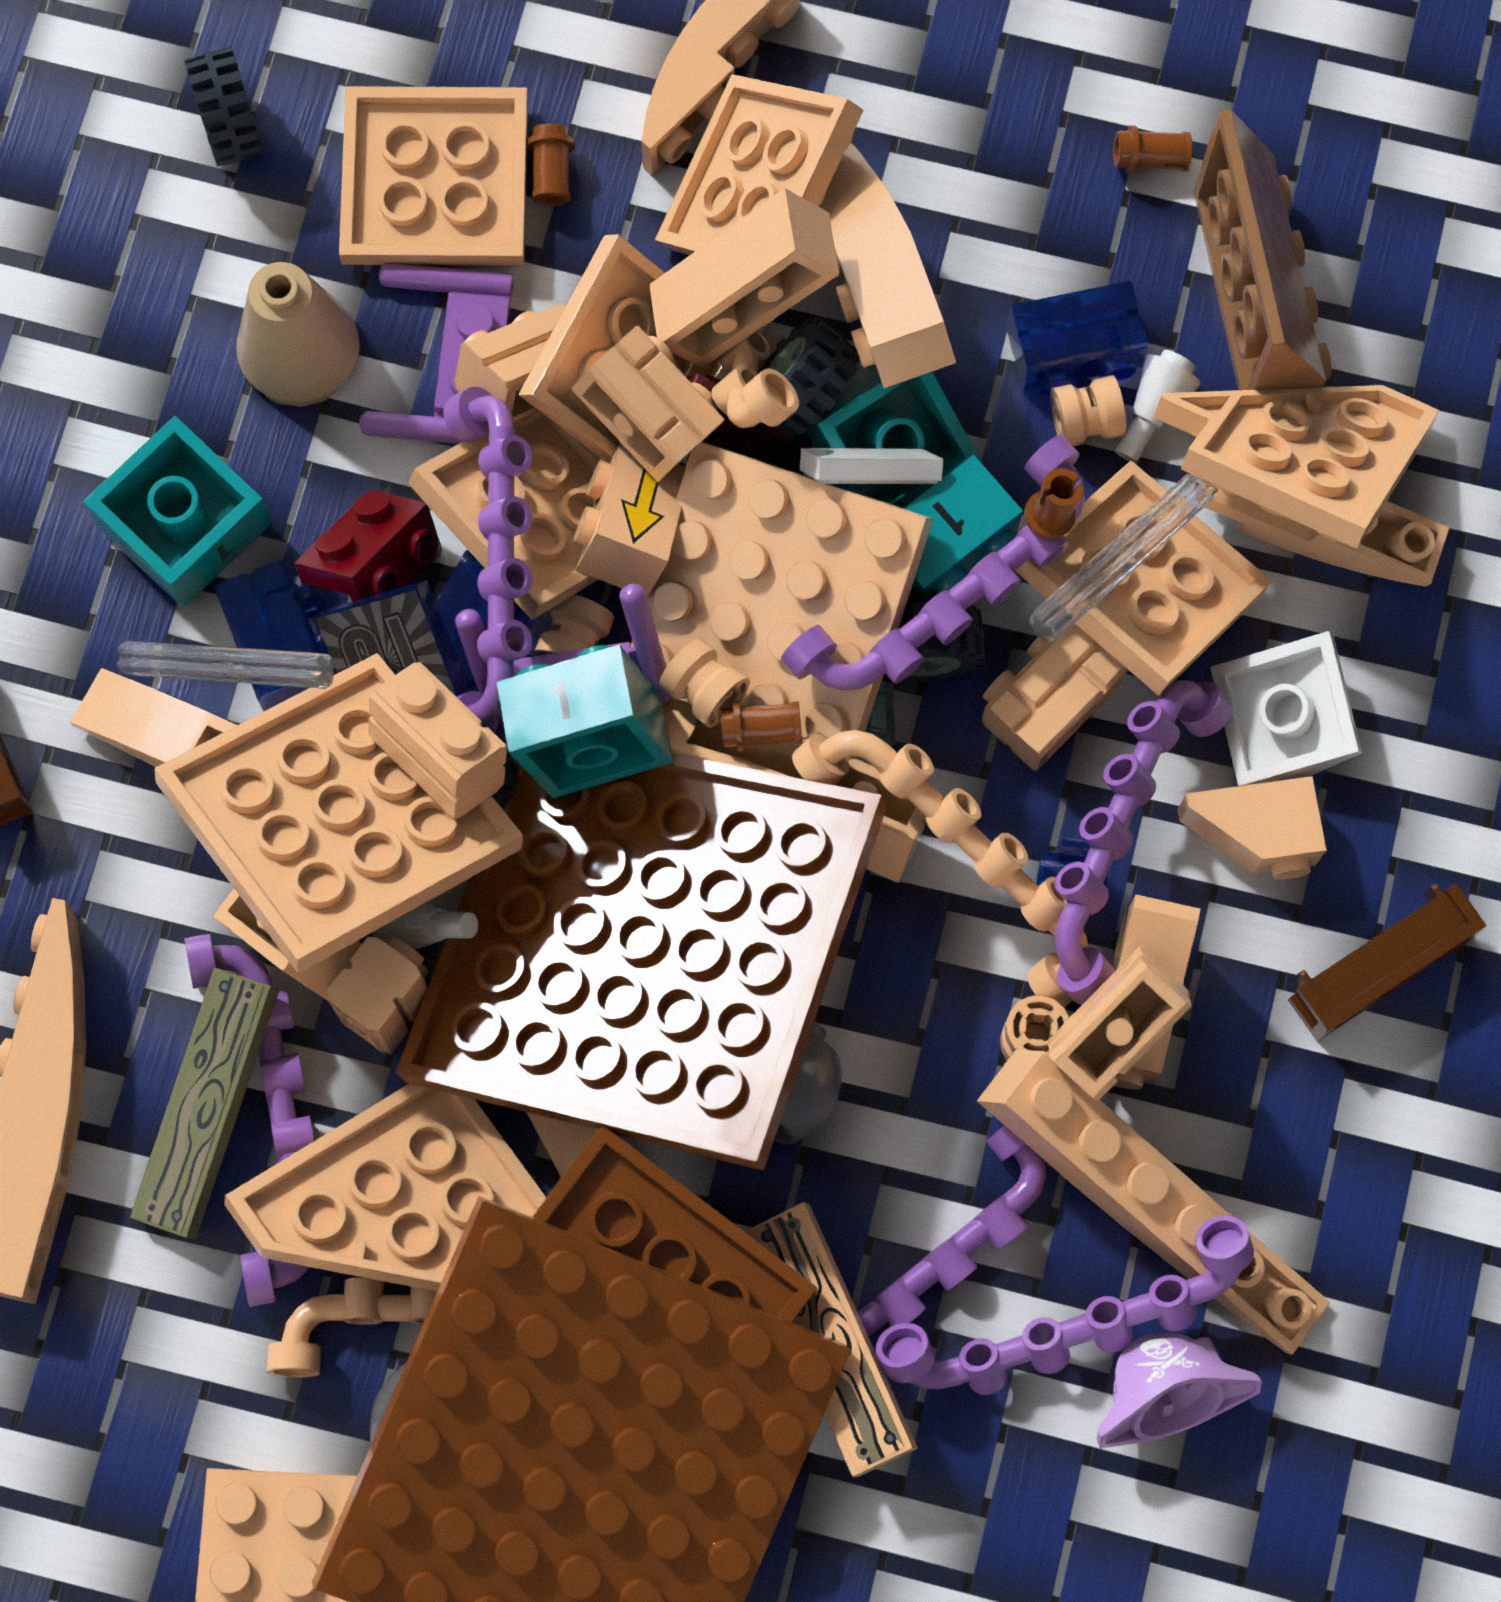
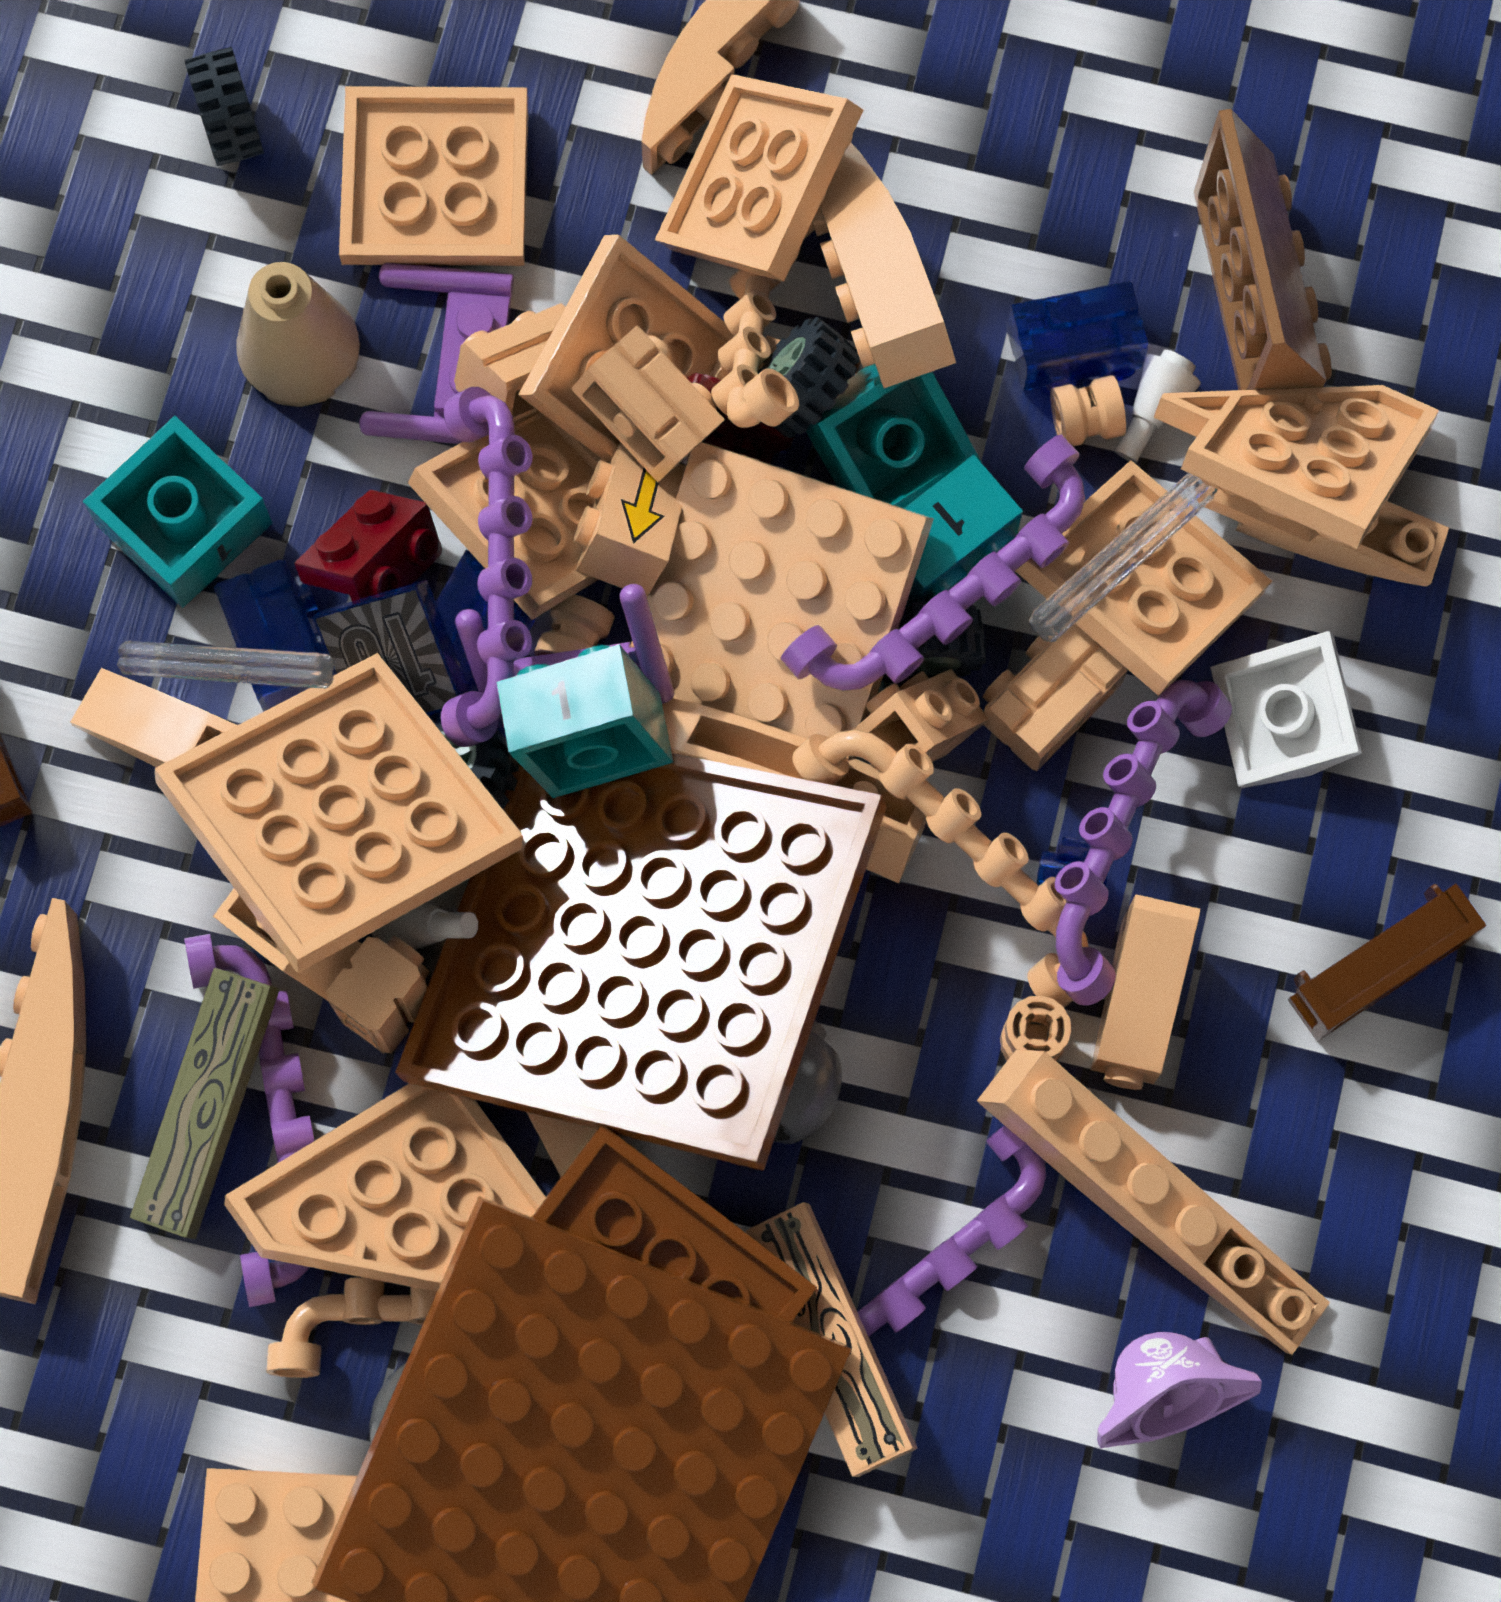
(436, 740): light nougat brick -> none
(551, 163): dark orange pin -> none
(703, 681): light nougat wheel -> none
(744, 278): light nougat brick -> none
(760, 725): dark orange pin -> none
(871, 466): white tile -> none
(925, 712): none -> light nougat brick
(1052, 509): dark orange pin -> none
(1118, 1023): light nougat brick -> none
(1151, 150): dark orange pin -> none
(1224, 1252): medium lavender bar -> none
(1261, 825): light nougat slope -> none

